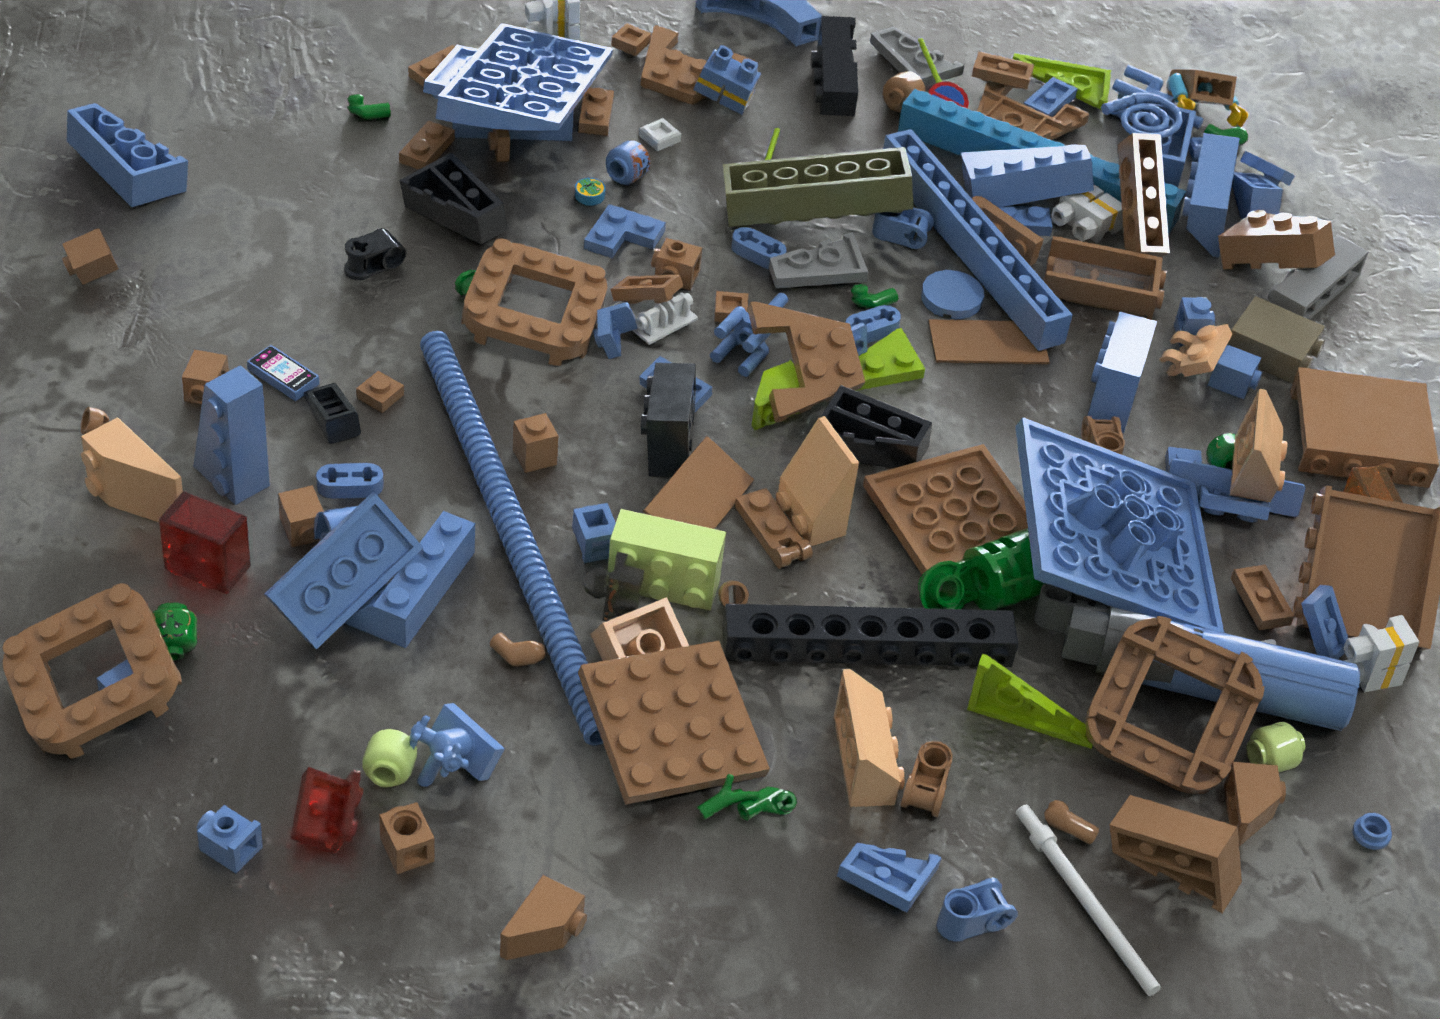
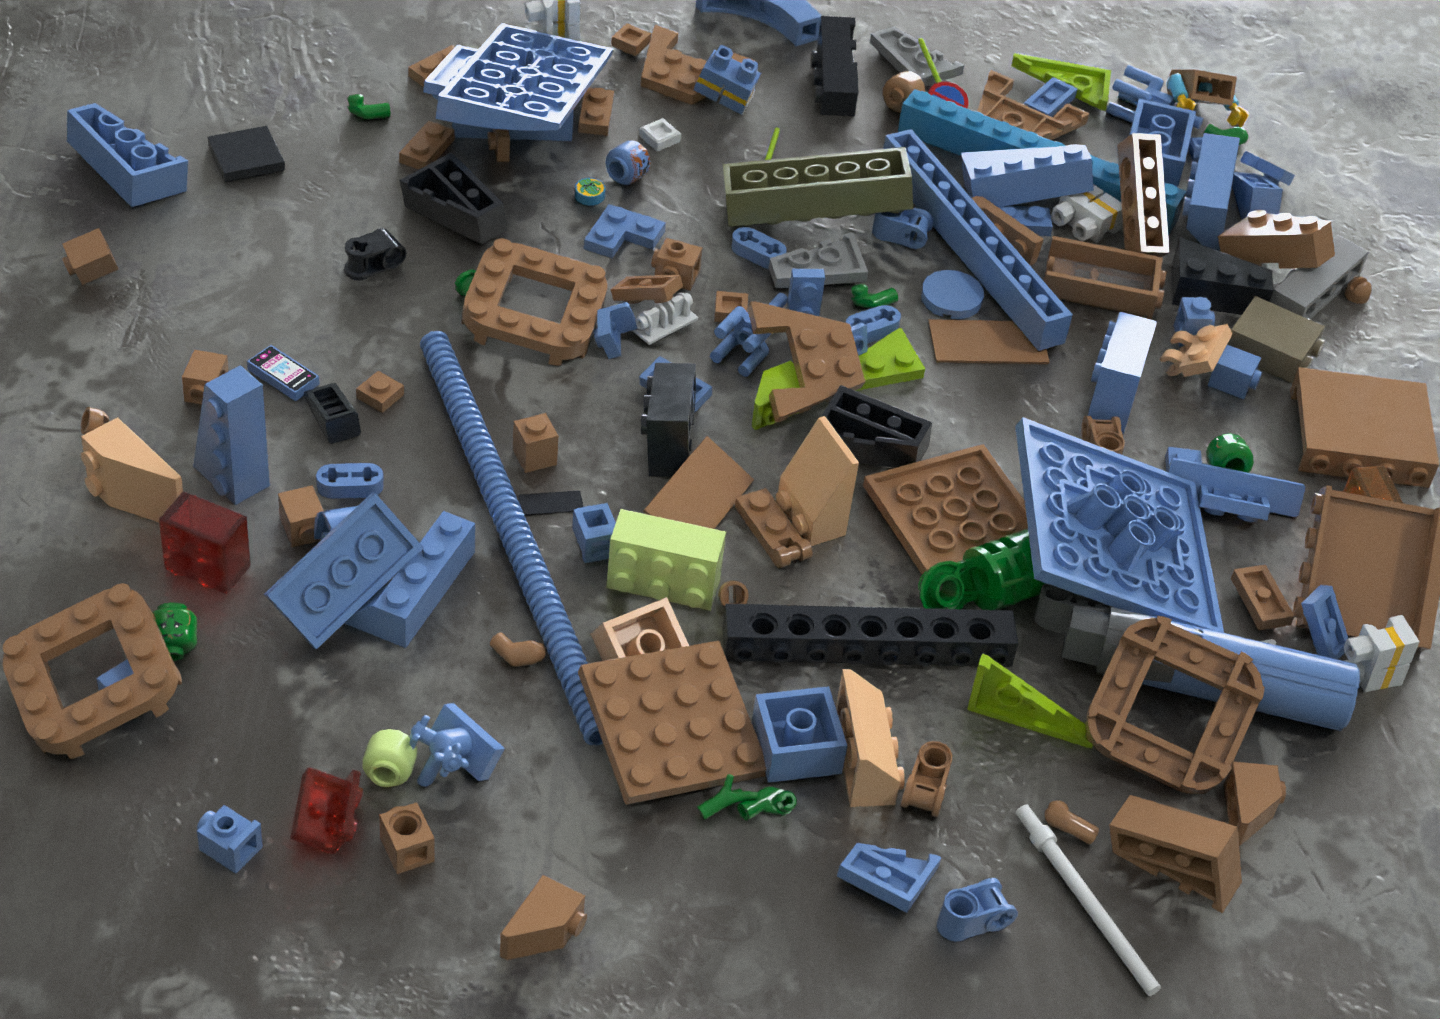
(246, 153): none -> black tile
(550, 502): none -> black sticker
(618, 587): clear smoke hips -> none
(799, 734): none -> medium blue brick
(806, 290): none -> medium blue plate
(1002, 70): medium nougat plate -> none
(1134, 102): medium blue piece -> none
(1219, 277): none -> black wedge
(1258, 452): light nougat slope -> none
(1276, 745): yellowish green head -> none
(1358, 290): none -> medium nougat hinge
(1372, 831): medium blue plate -> none

